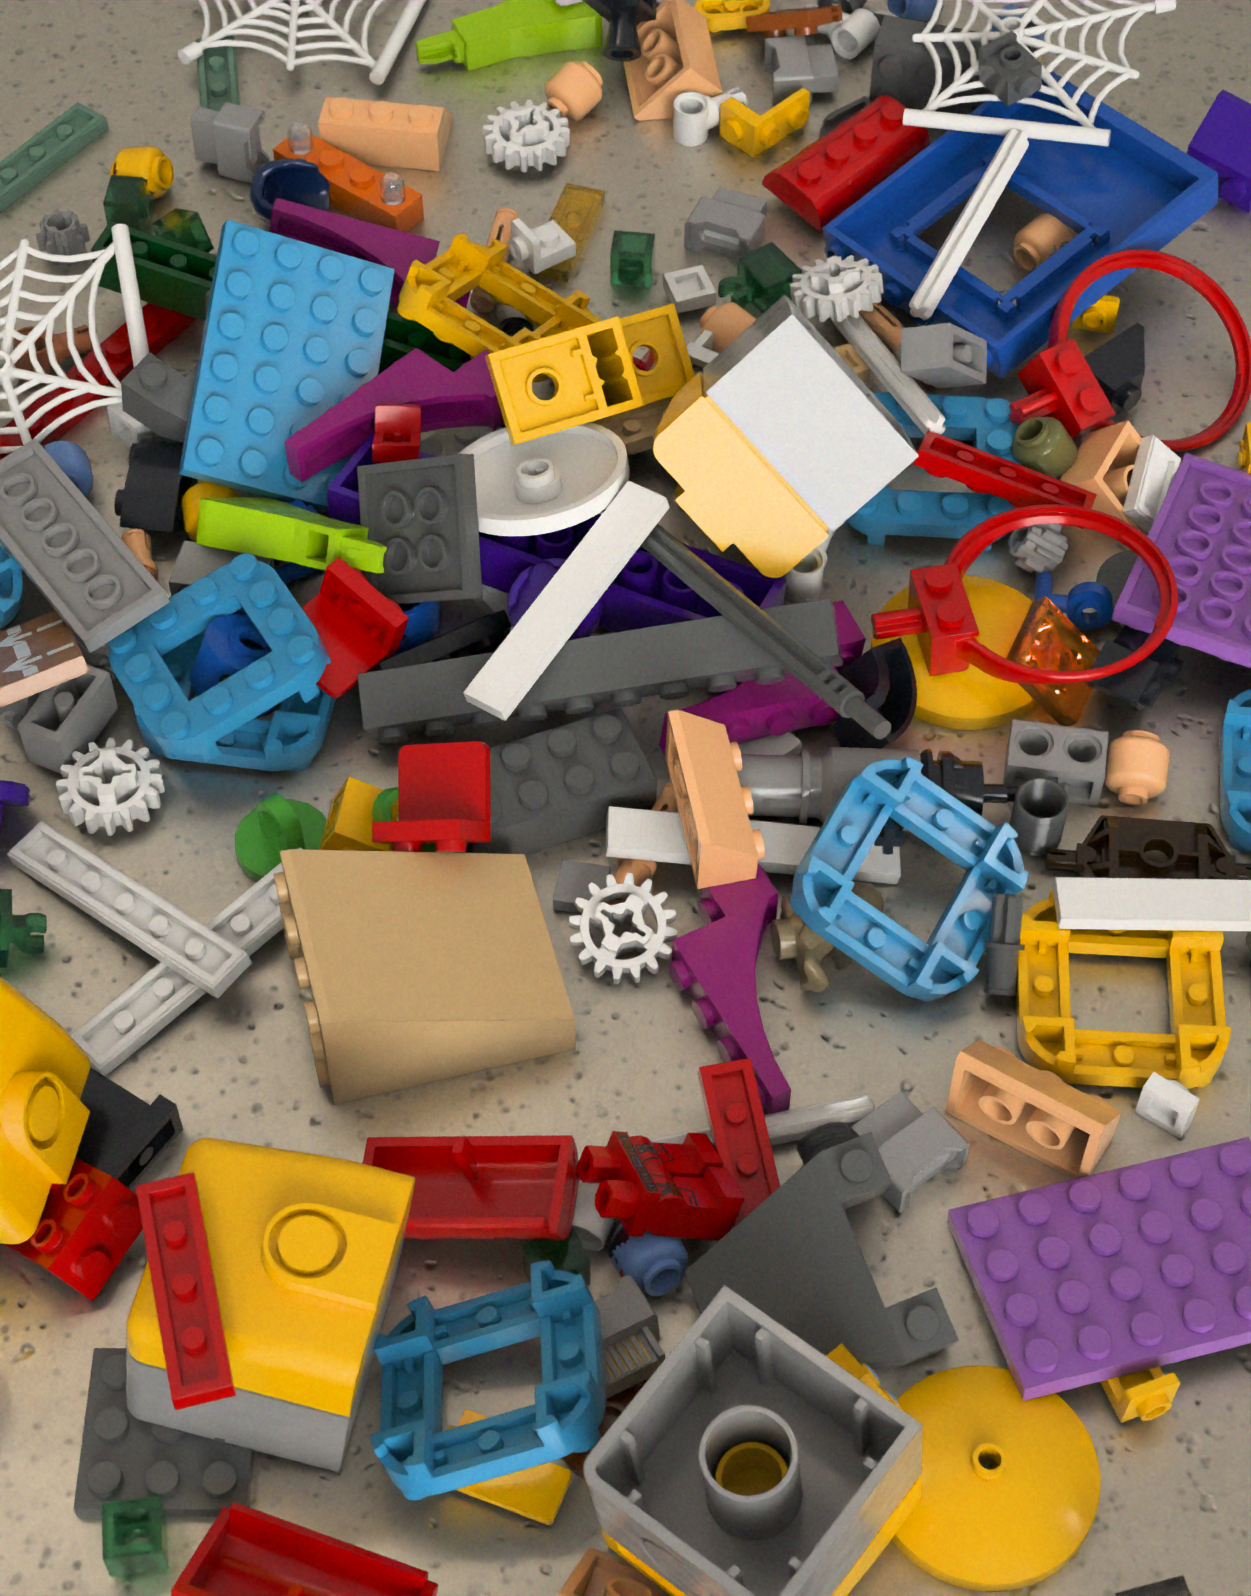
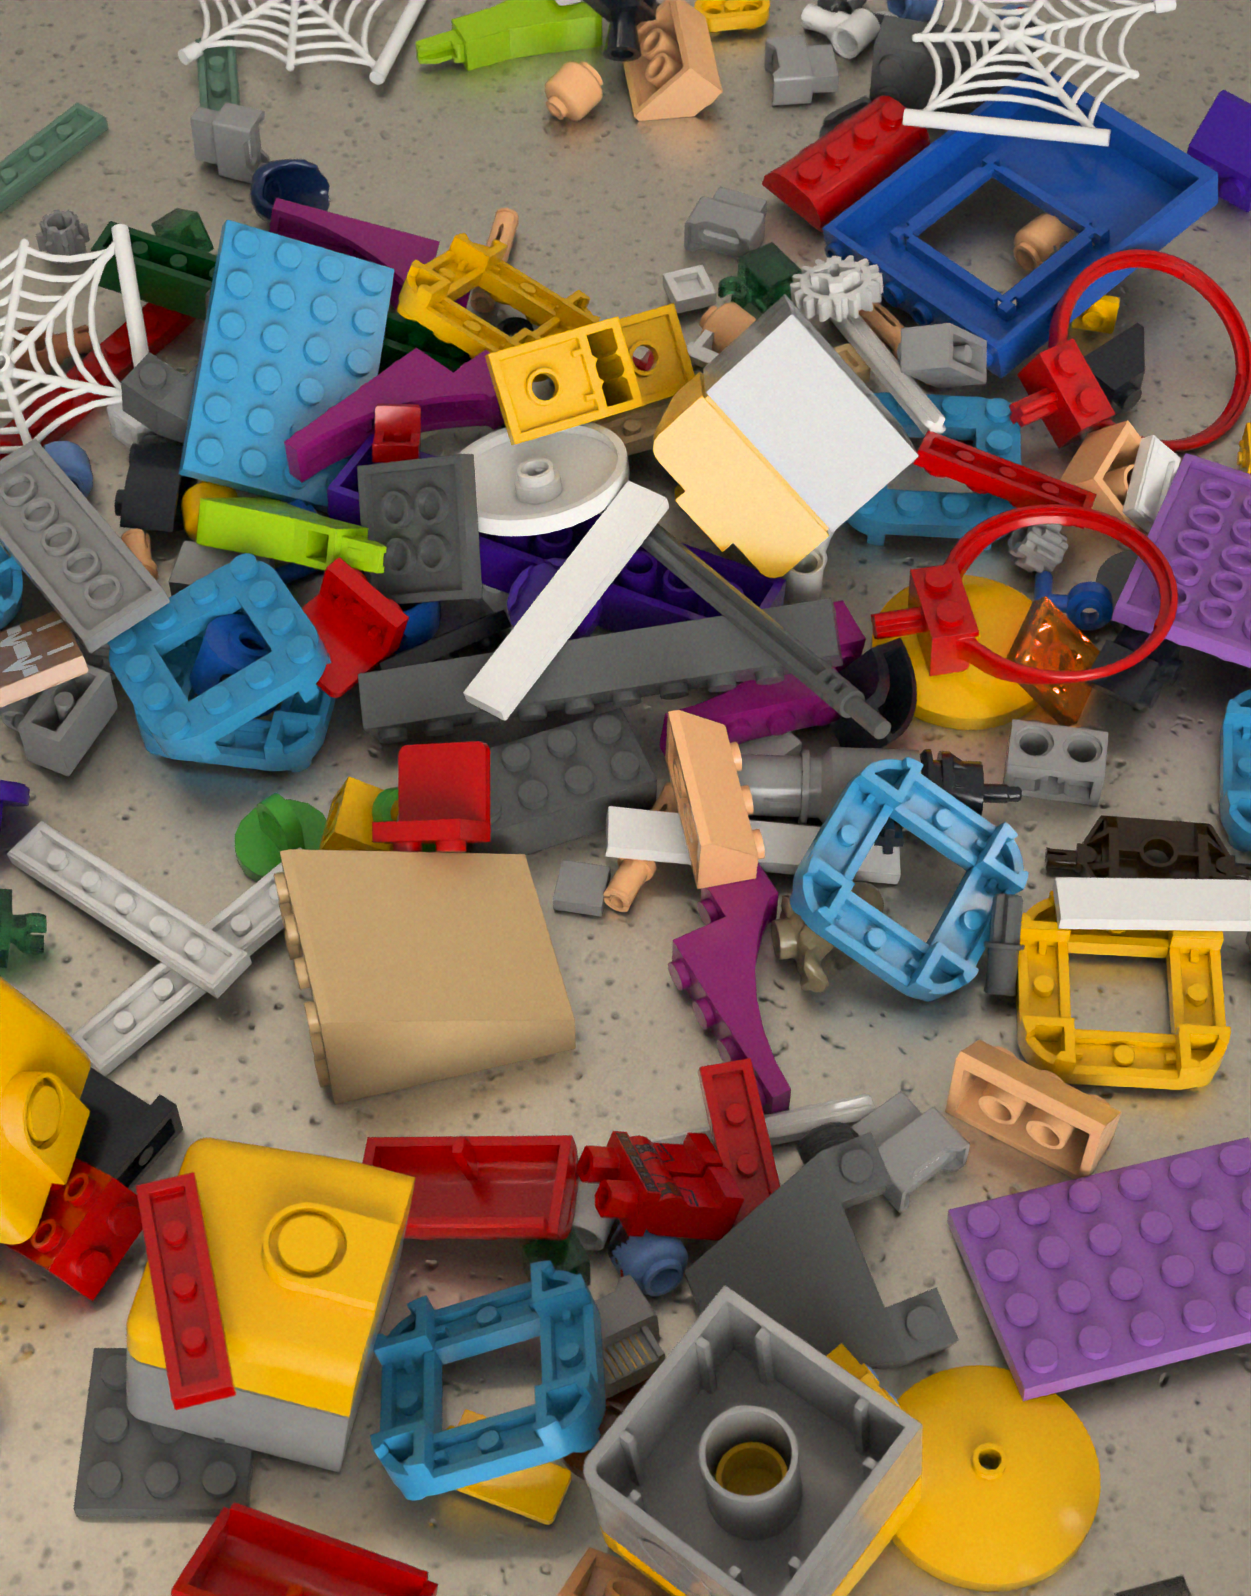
(110, 786): white gear -> none
(128, 202): clear green plate -> none
(131, 1520): clear green plate -> none
(146, 163): yellow head -> none
(353, 184): orange piece -> none
(387, 132): light nougat slope -> none
(526, 135): white gear -> none
(540, 246): white bracket -> none
(576, 215): clear yellow tile -> none
(632, 258): clear green plate -> none
(633, 909): white gear -> none
(698, 113): white pin -> none
(757, 133): yellow bracket -> none
(802, 20): dark orange plate -> none
(968, 224): white axle -> none
(1009, 69): dark grey brick -> none
(1039, 815): dark grey piece -> none
(1044, 446): olive head -> none
(1137, 767): light nougat head -> none
(1141, 1394): yellow bracket -> none
(1167, 1104): white plate -> none

